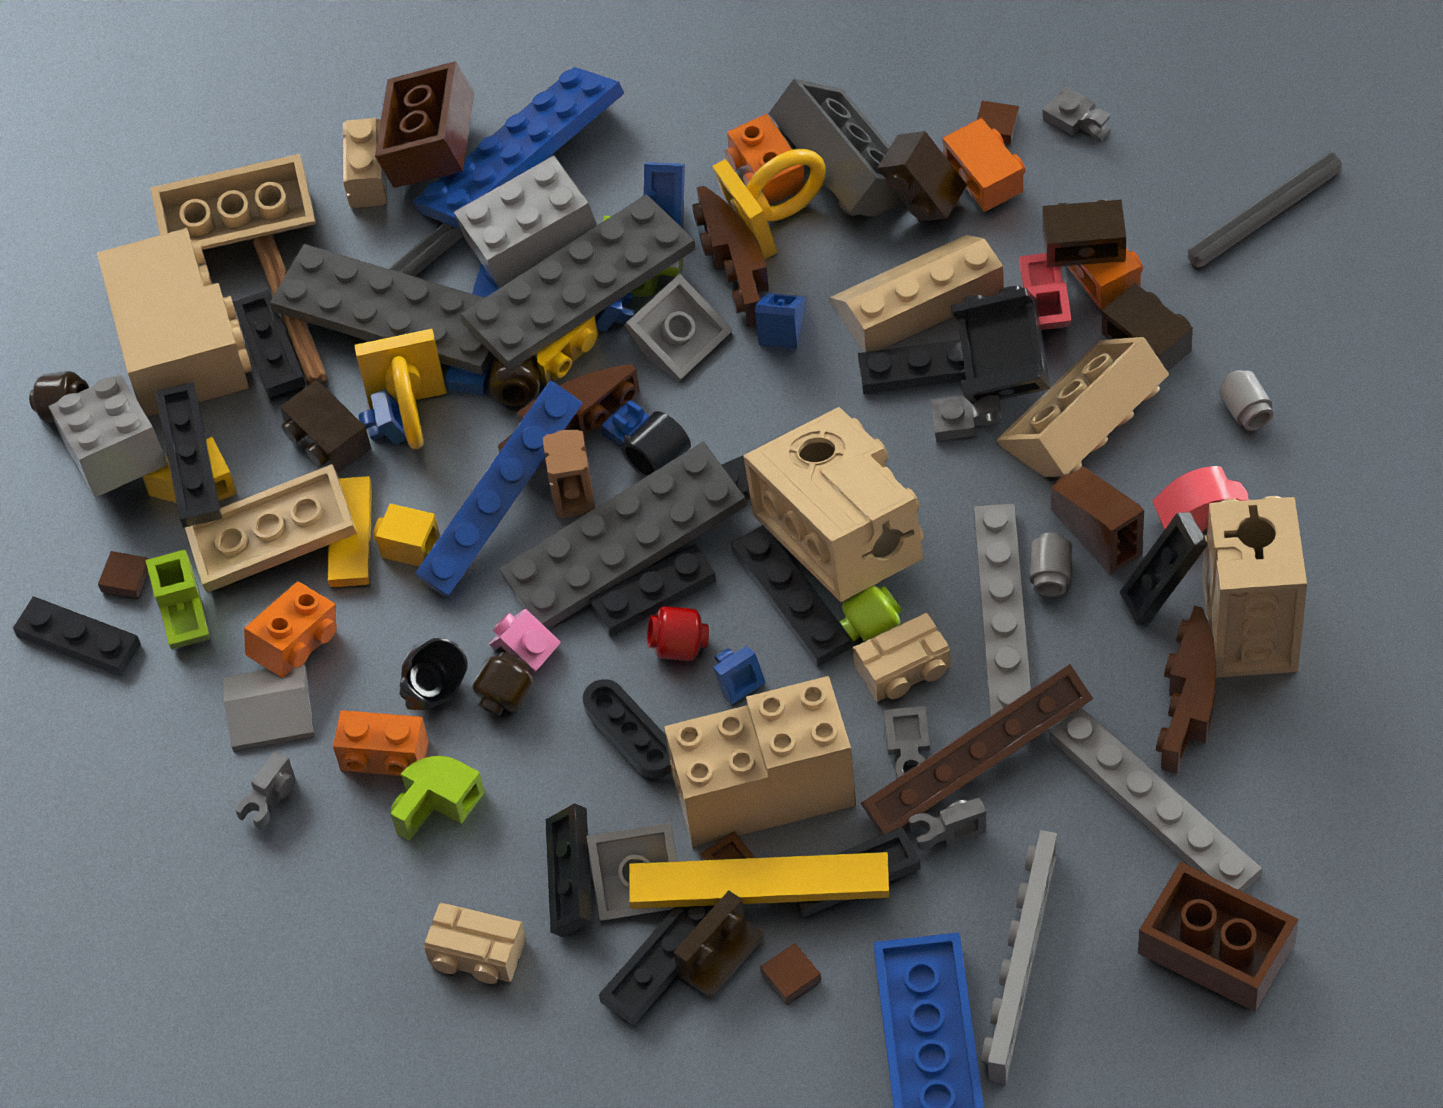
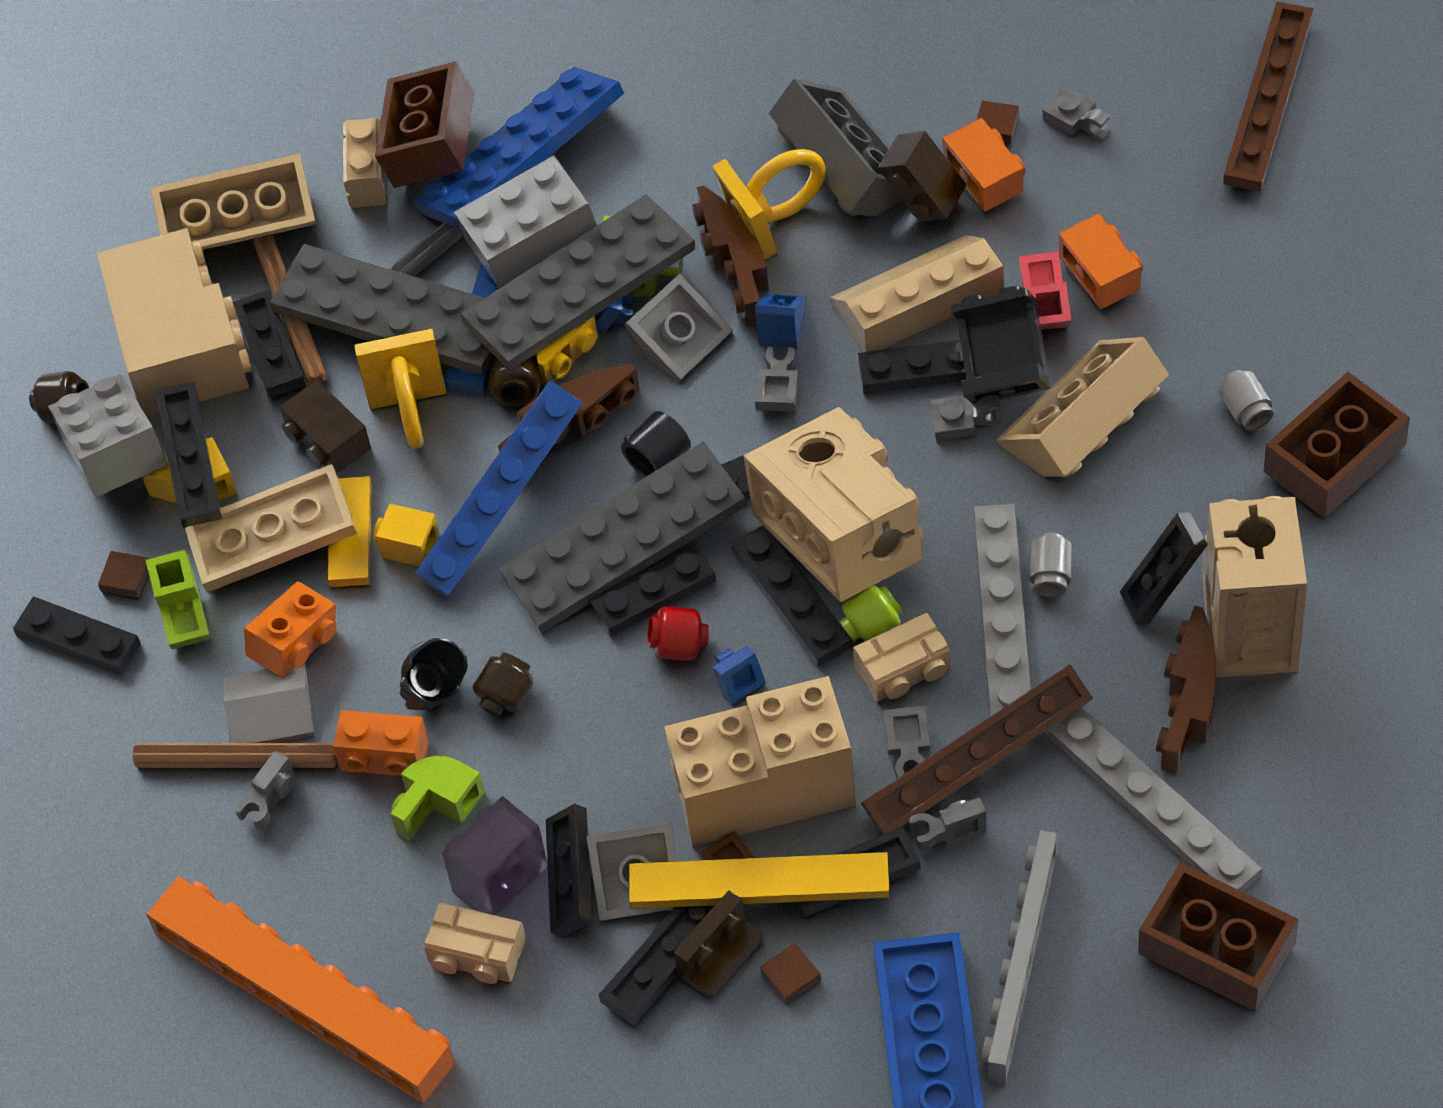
(231, 755): none -> medium nougat axle
(302, 989): none -> orange brick
(384, 418): blue tile -> none
(494, 857): none -> clear purple brick
(525, 639): bright pink bracket -> none
(568, 473): medium nougat brick -> none
(623, 716): black plate -> none
(624, 422): blue tile -> none
(666, 187): blue tile -> none
(755, 145): orange brick -> none
(777, 384): none -> flat silver plate
(1084, 233): dark brown brick -> none
(1099, 518): reddish brown slope -> none
(1144, 315): dark brown brick -> none
(1194, 493): coral brick -> none
(1264, 209): dark grey axle -> none
(1268, 96): none -> reddish brown plate
(1336, 444): none -> reddish brown brick

